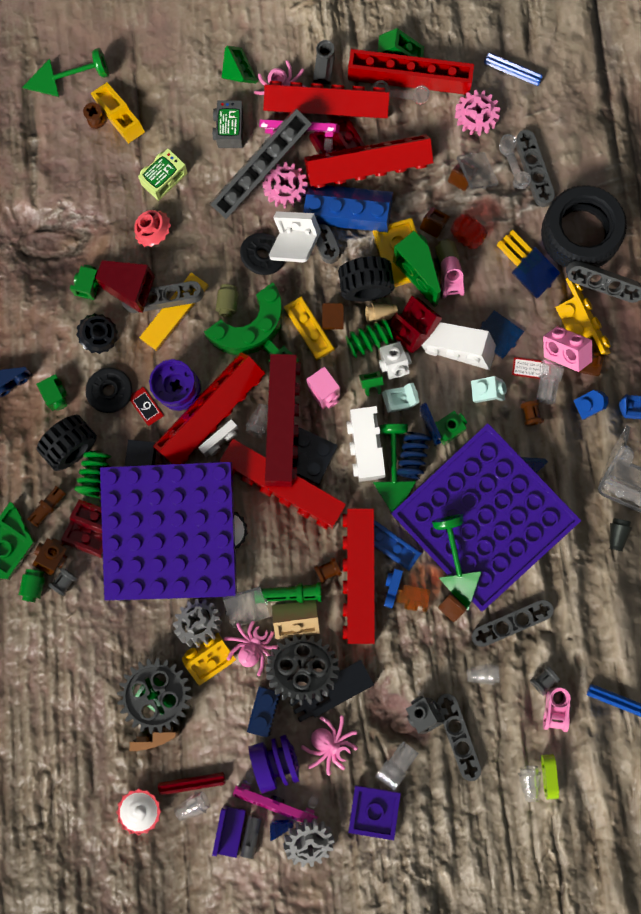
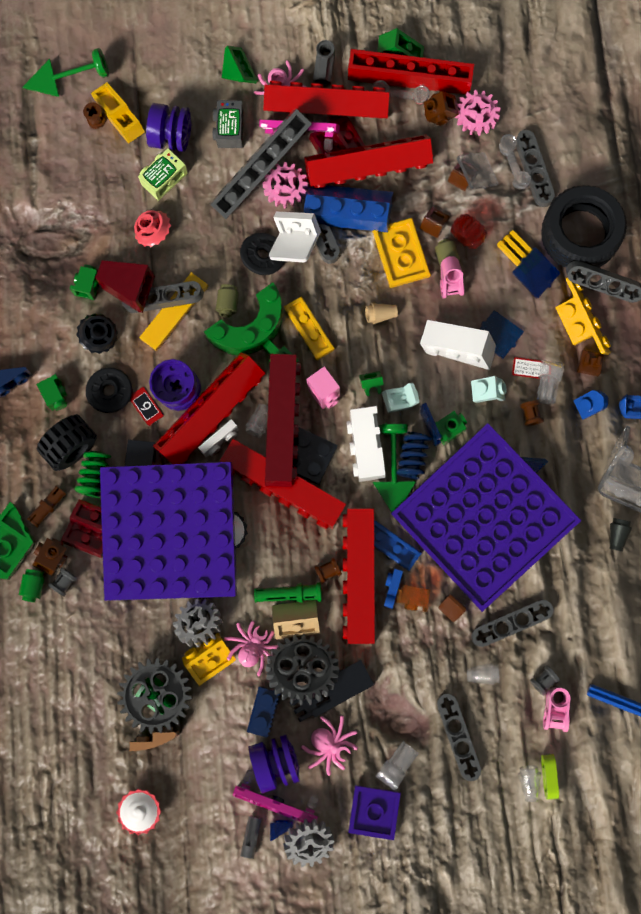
(167, 126): none -> dark purple wheel
(191, 783): dark red axle -> none
(193, 806): clear cone -> none
(229, 831): dark purple panel -> none
(246, 607): clear piece -> none
(332, 316): reddish brown slope -> none
(366, 279): black tyre -> none
(369, 337): green piece -> none
(394, 360): white brick -> none
(414, 324): dark red slope -> none
(415, 261): green slope -> none
(424, 715): dark grey brick -> none
(440, 108): none -> reddish brown brick
(460, 585): green piece -> none
(513, 69): axle -> none
(567, 348): bright pink brick -> none

